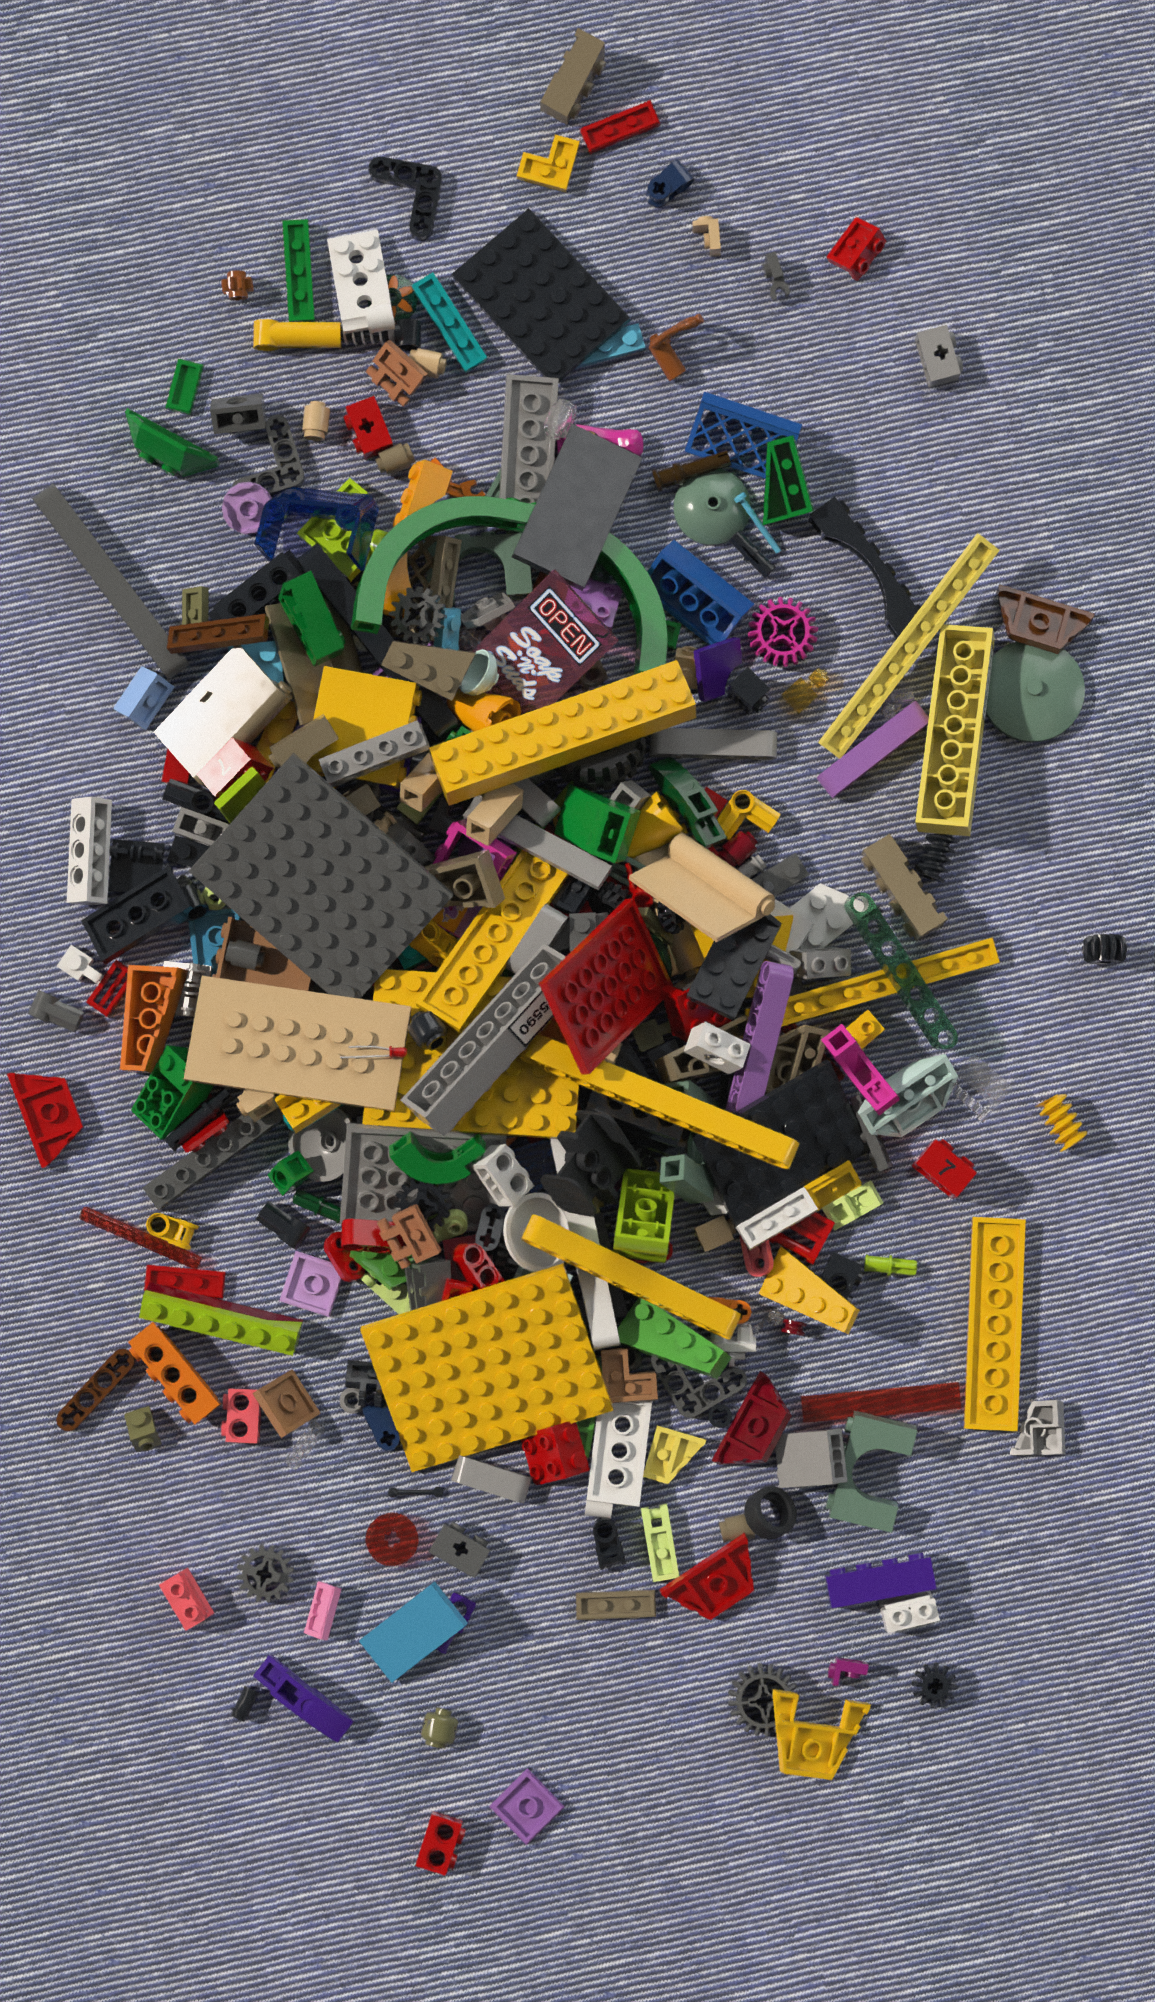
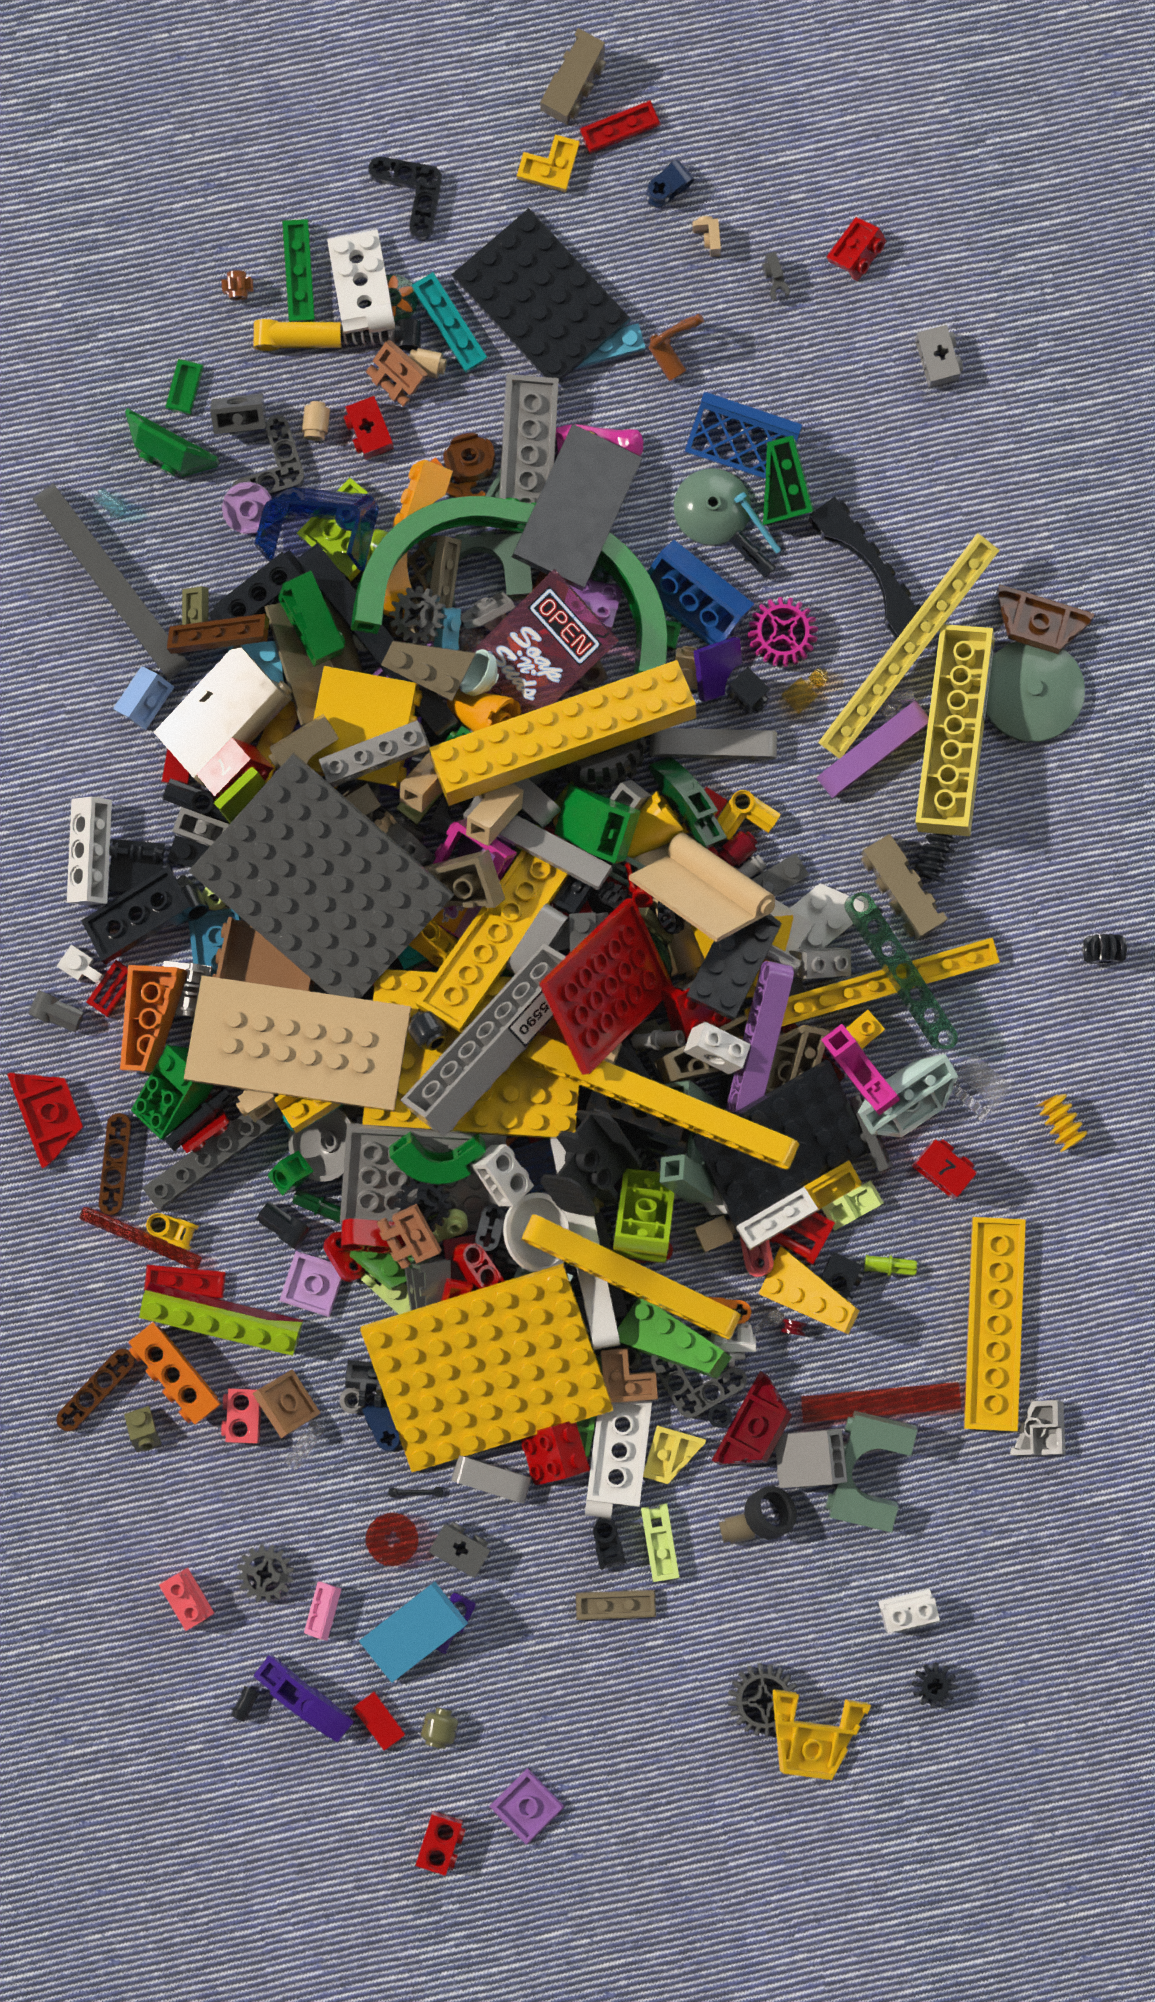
(111, 504): none -> clear light blue pin
(119, 1164): none -> reddish brown beam
(245, 954): dark grey brick -> none
(379, 1720): none -> red tile
(393, 1052): piece -> none
(395, 459): dark tan brick -> none
(472, 470): none -> reddish brown plate
(560, 419): clear brick -> none
(658, 1040): none -> light grey pin
(679, 473): dark brown pin -> none
(715, 1581): red wing -> none
(852, 1669): magenta bracket -> none
(880, 1581): dark purple brick -> none

